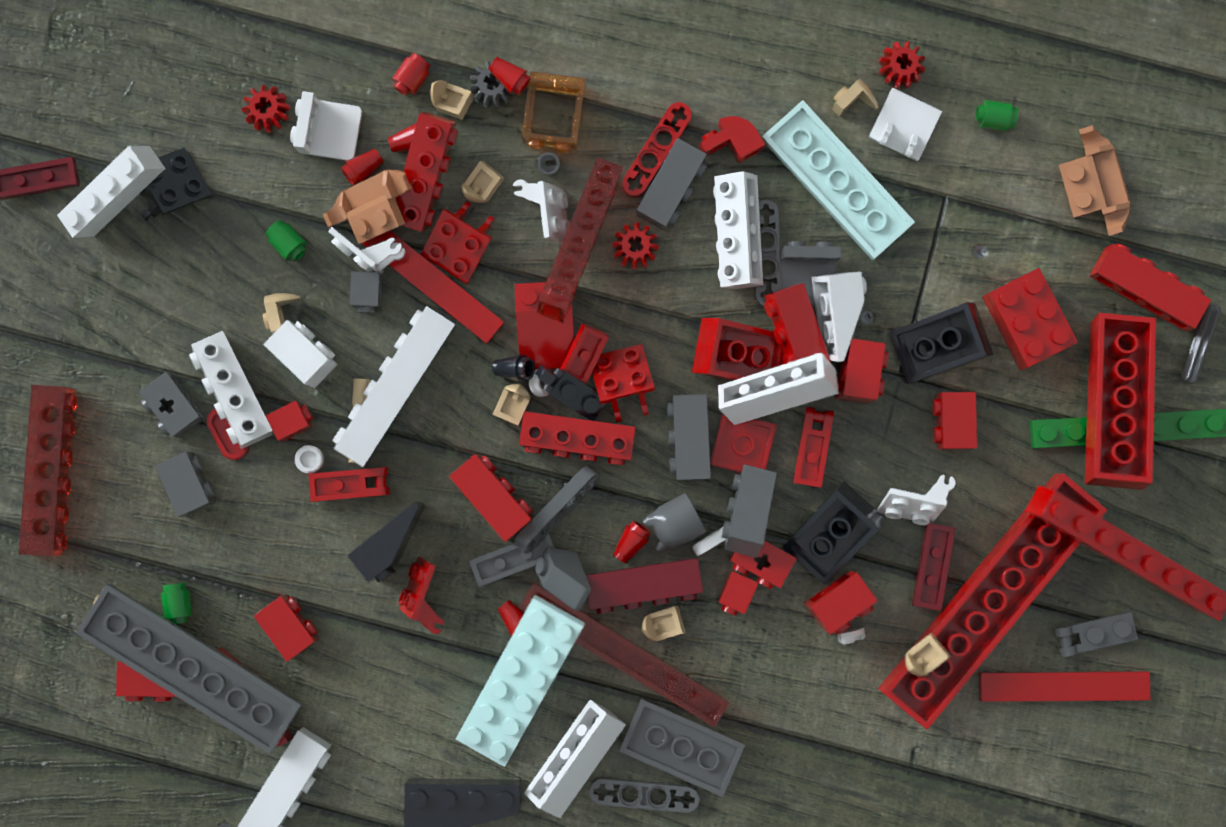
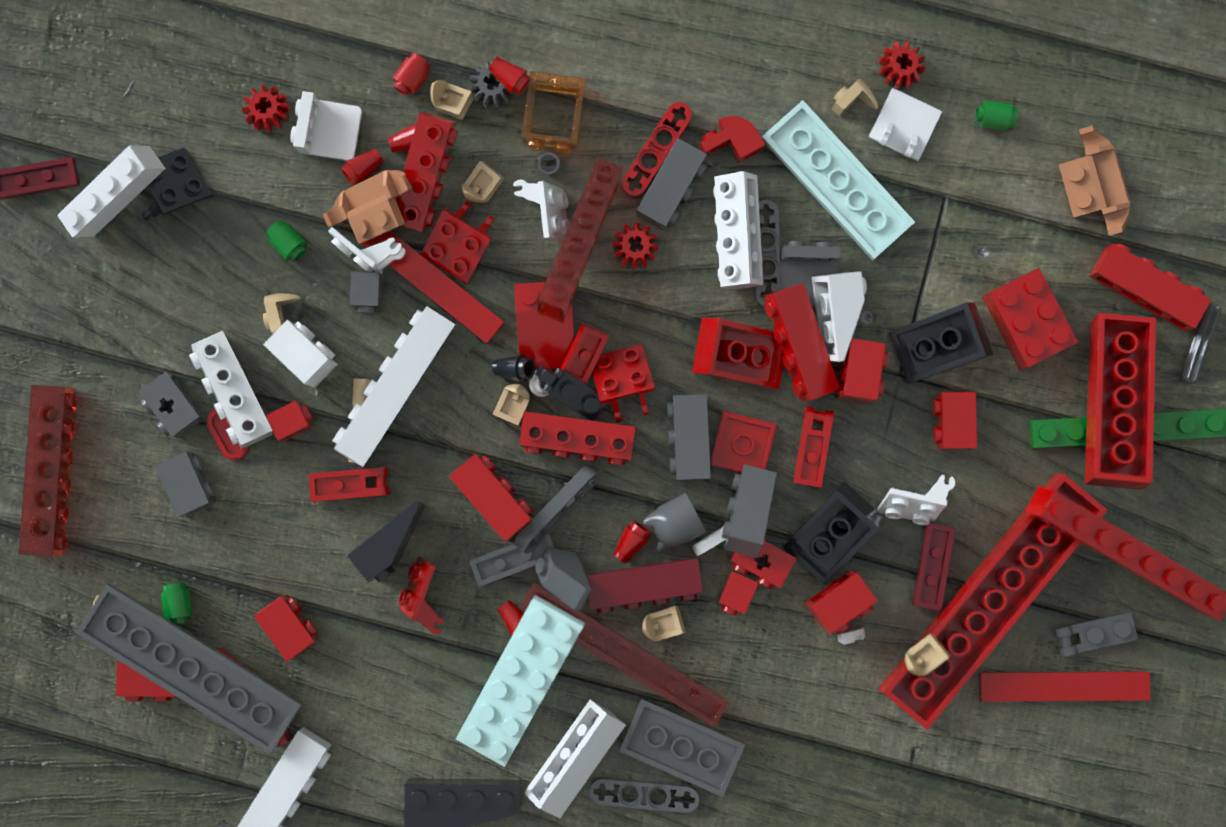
(309, 459): white tile -> none
(778, 389): white brick -> none

